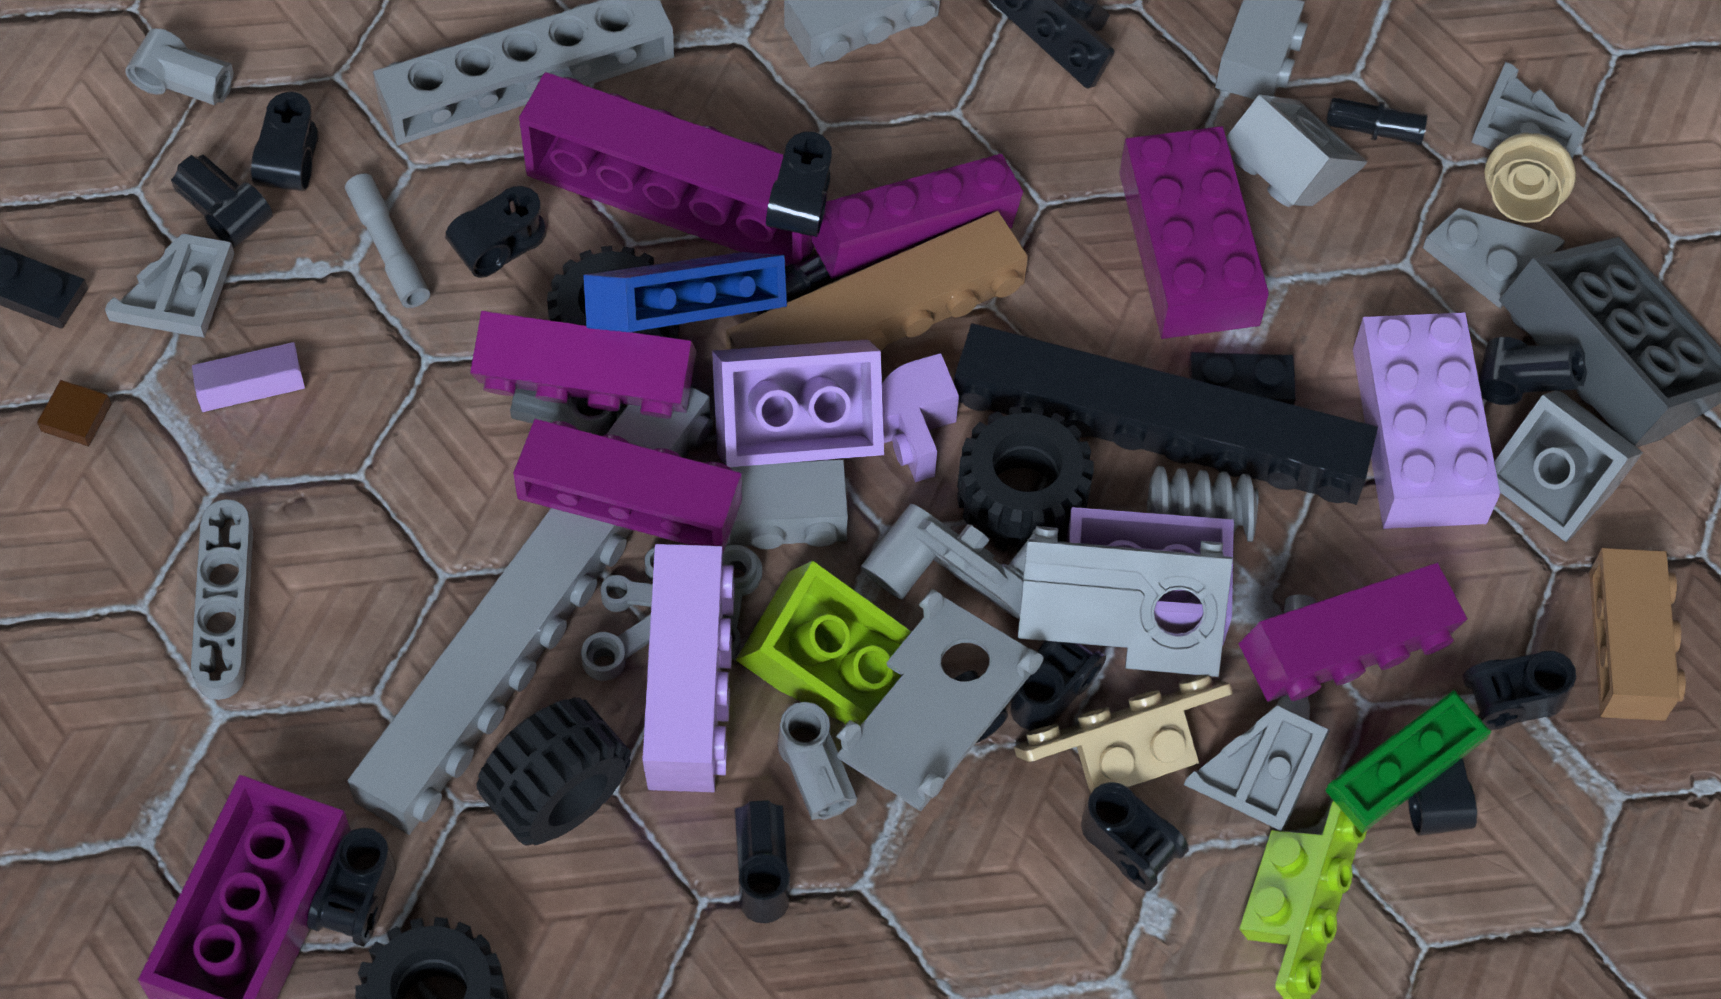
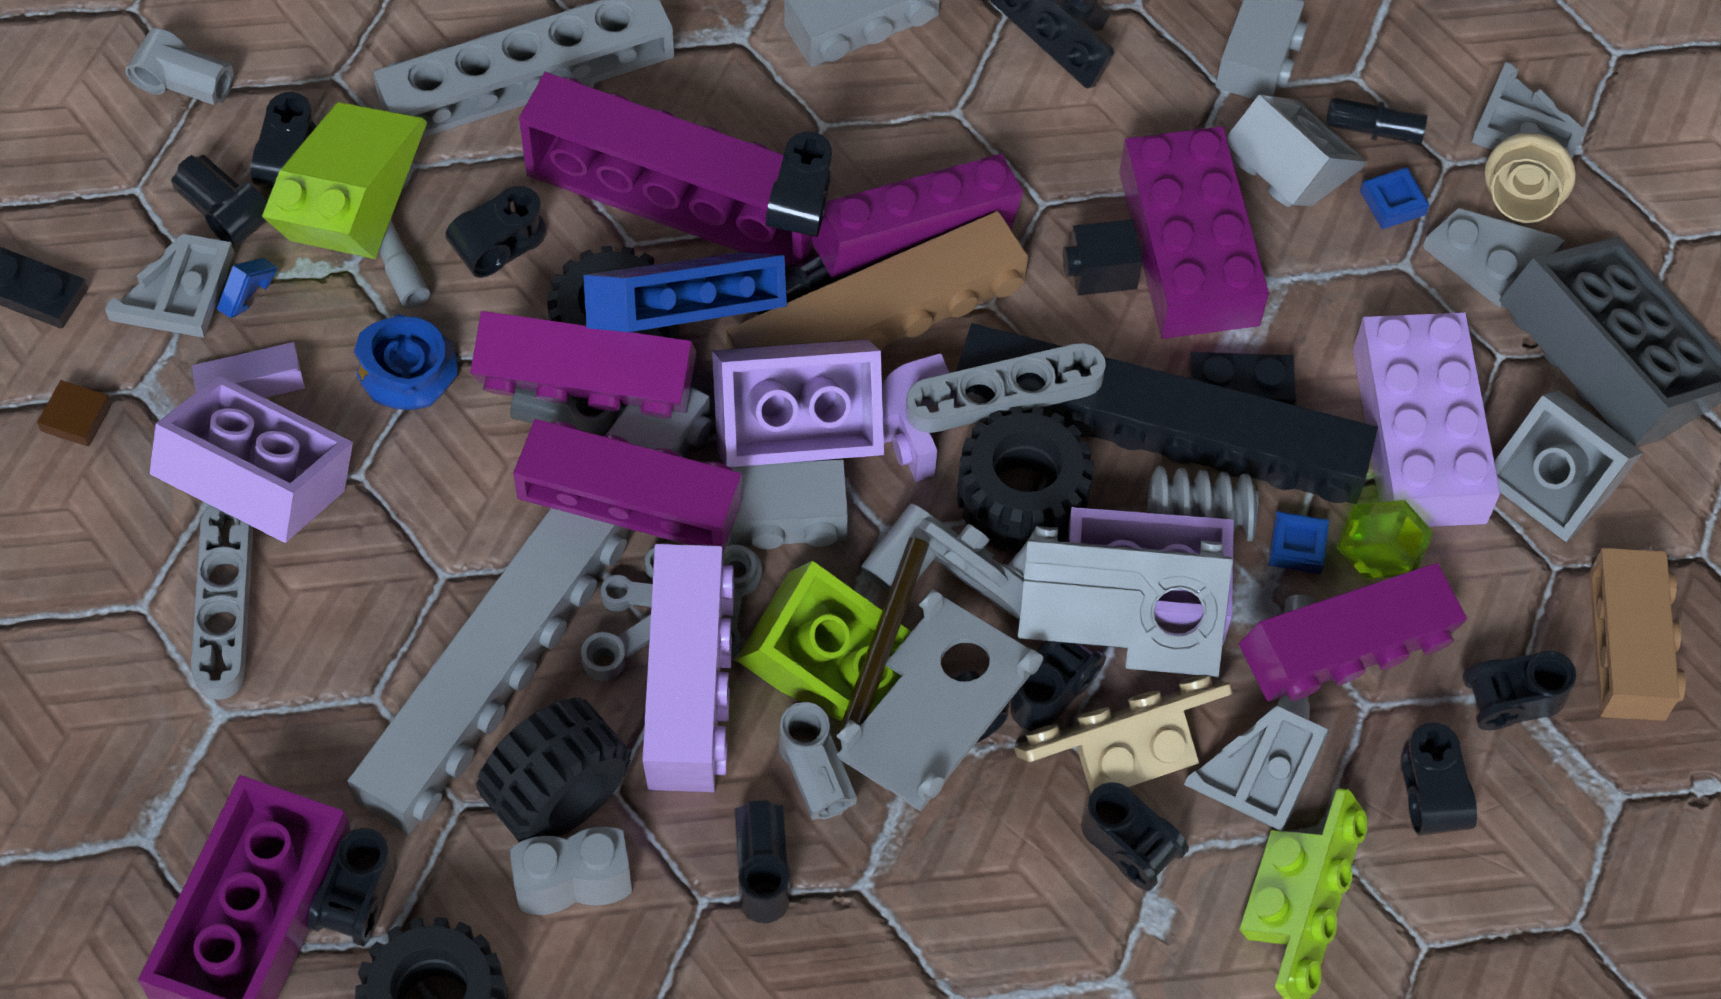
(242, 283): none -> blue tile
(250, 458): none -> lavender brick
(345, 180): none -> lime slope
(405, 362): none -> blue hat
(559, 872): none -> light grey brick
(885, 632): none -> dark brown bar
(1002, 380): none -> light grey beam
(1103, 257): none -> black brick
(1298, 542): none -> blue tile
(1384, 539): none -> clear neon green brick
(1394, 198): none -> blue tile
(1408, 761): green tile -> none
(1516, 368): black piece -> none

